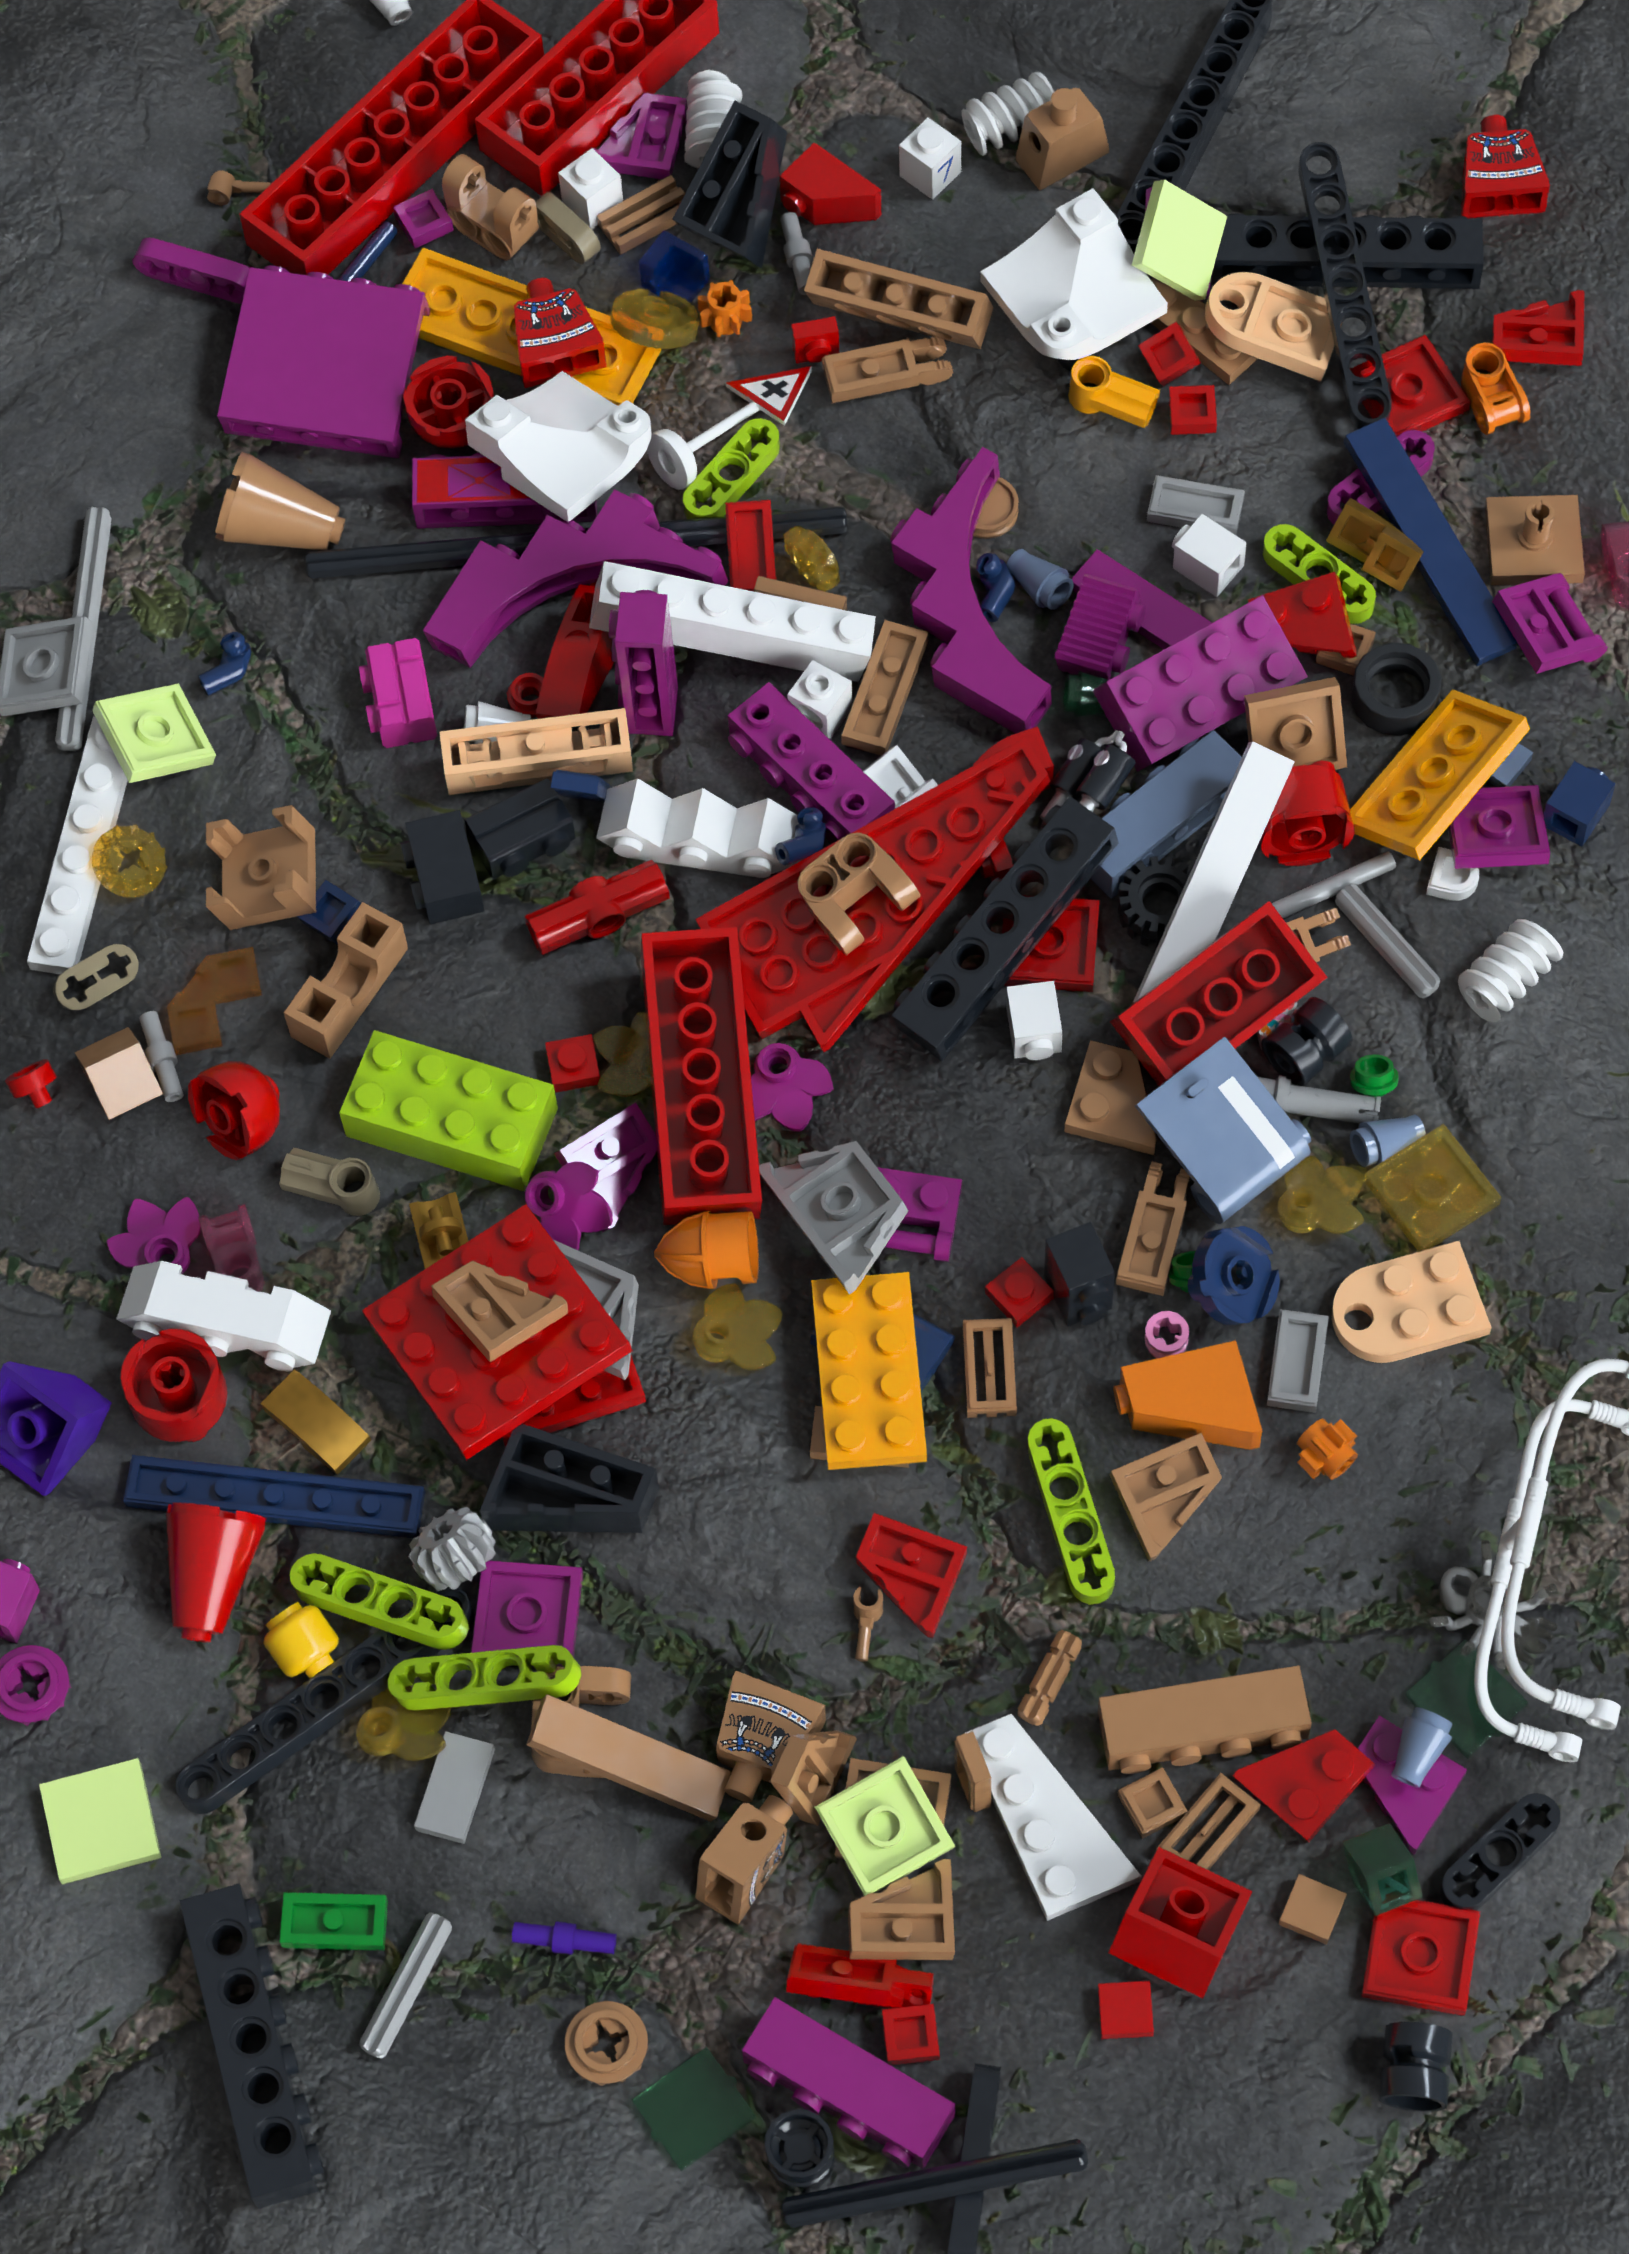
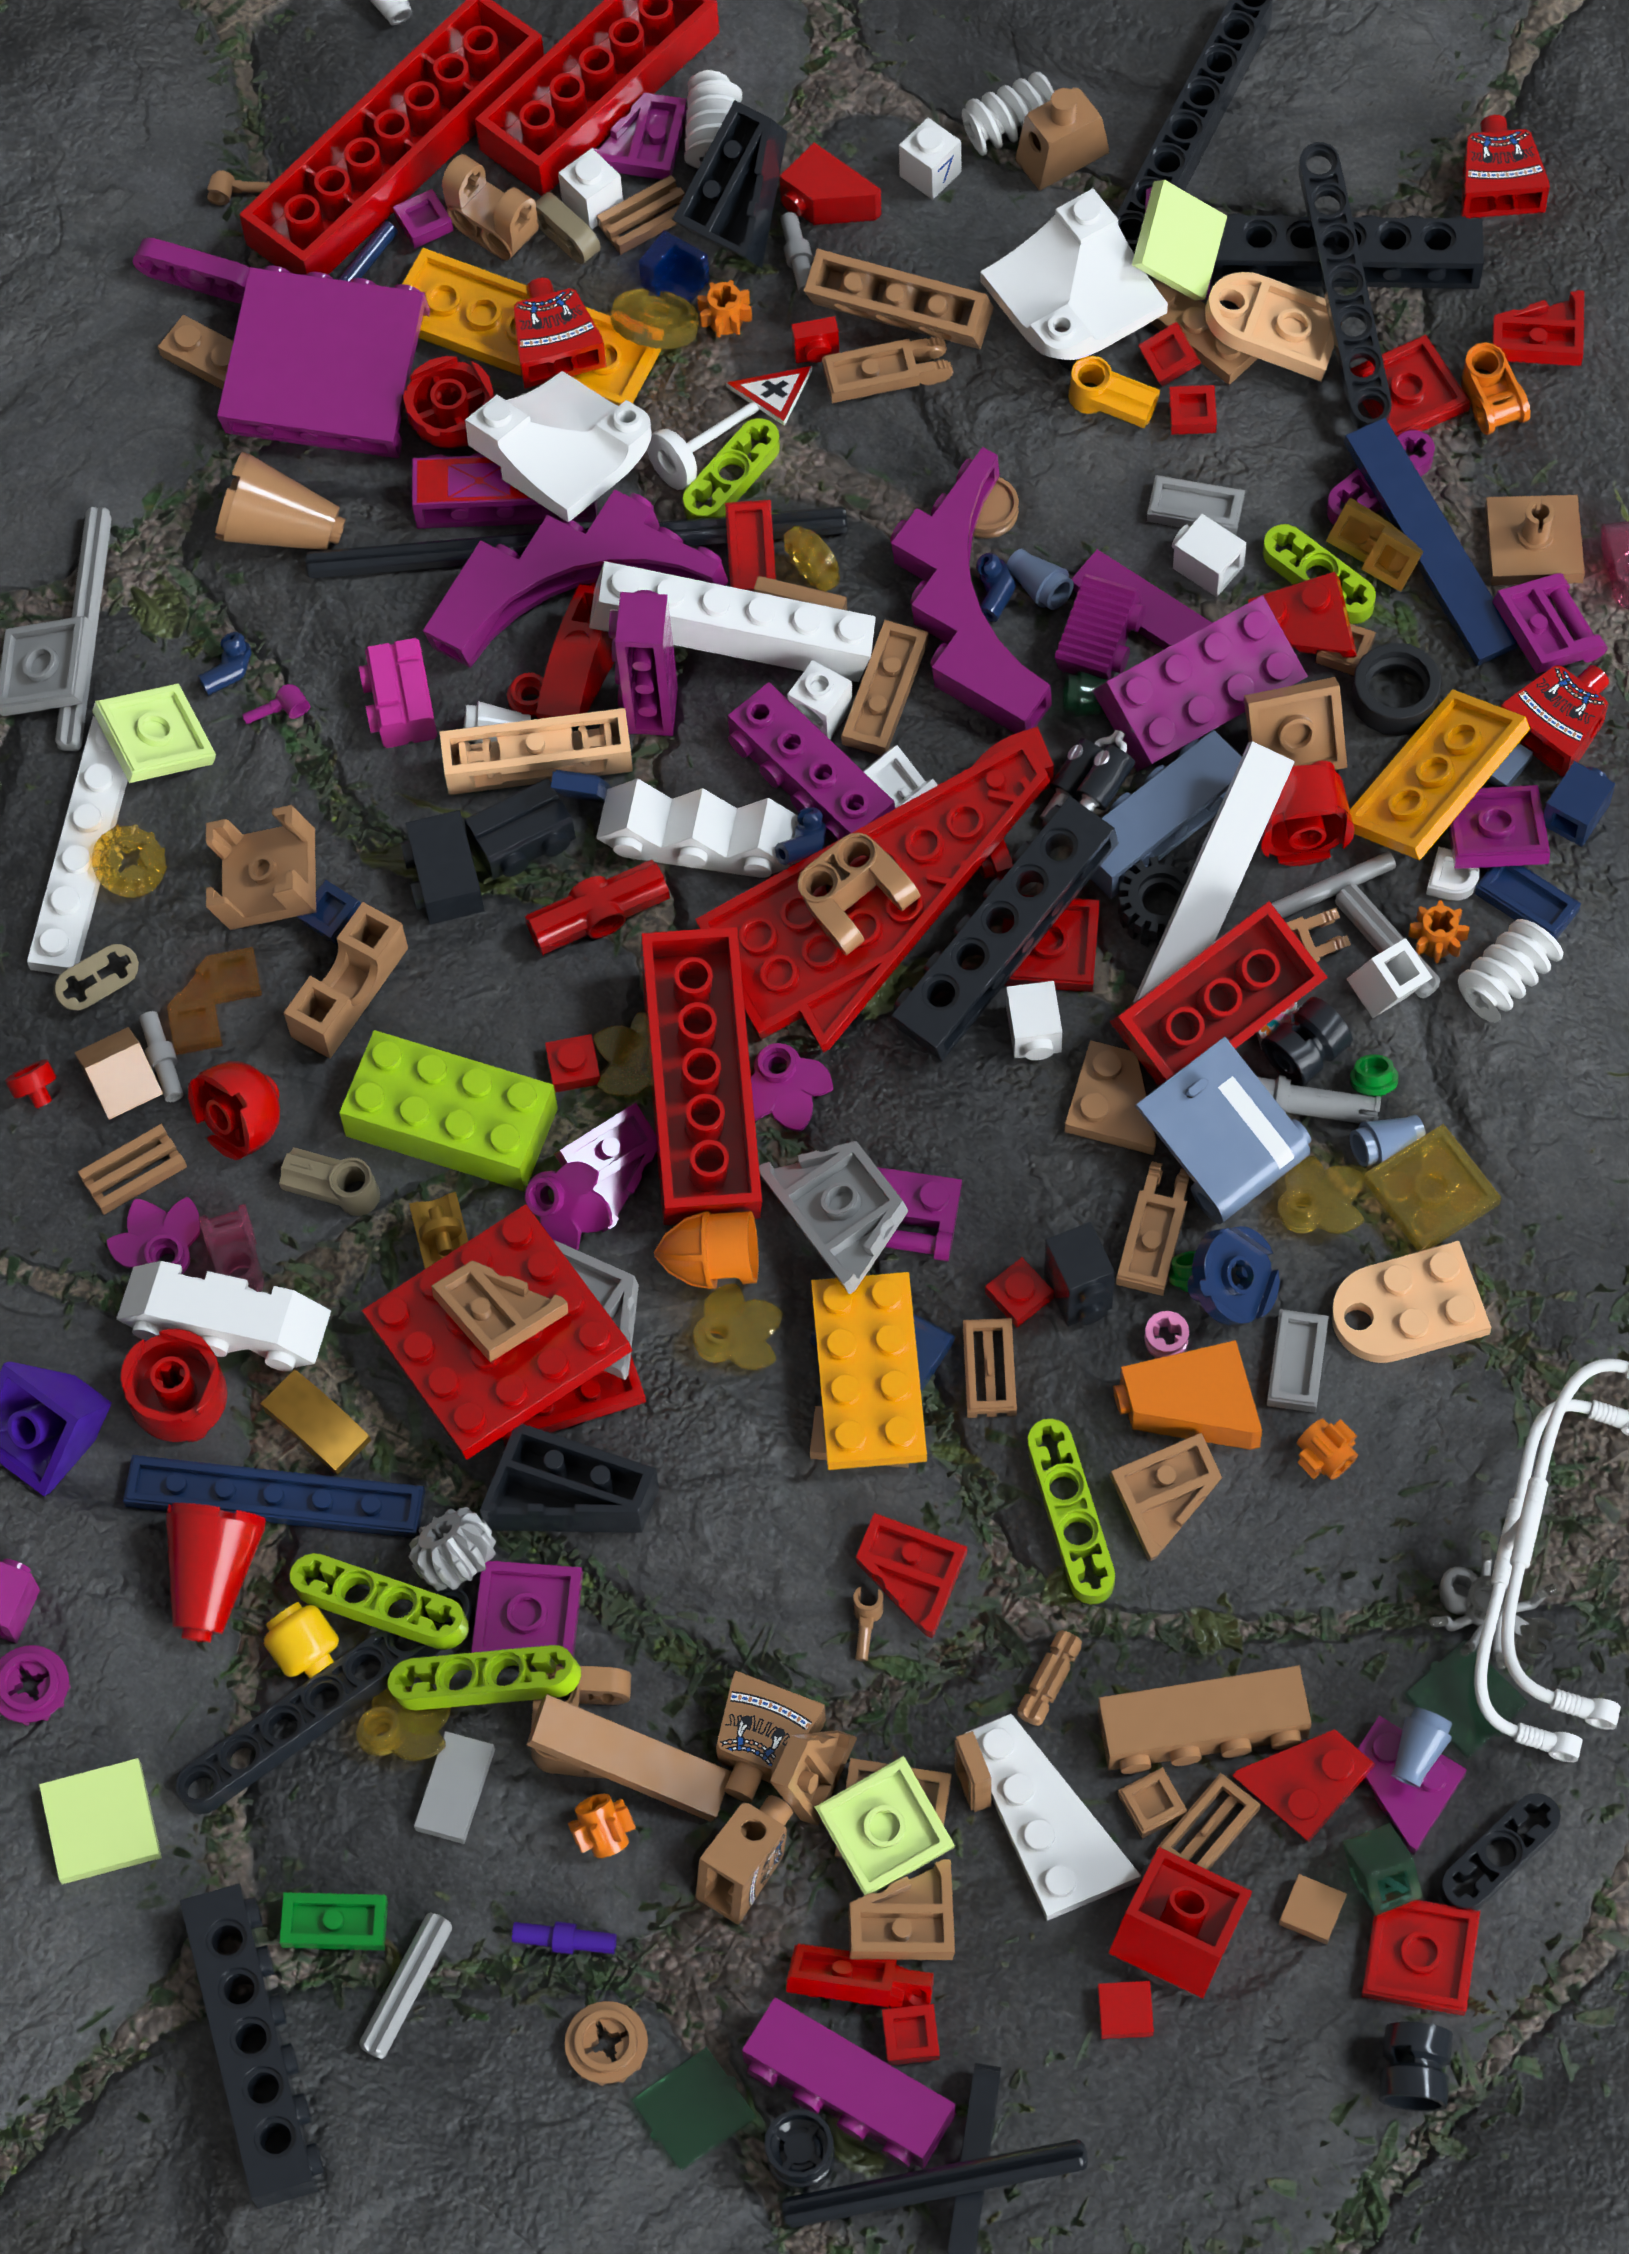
(122, 1156): none -> medium nougat tile
(198, 350): none -> medium nougat hinge
(287, 698): none -> magenta hand
(601, 1825): none -> orange gear
(1389, 978): none -> white brick
(1438, 931): none -> orange gear
(1528, 897): none -> dark blue tile
(1561, 714): none -> red torso

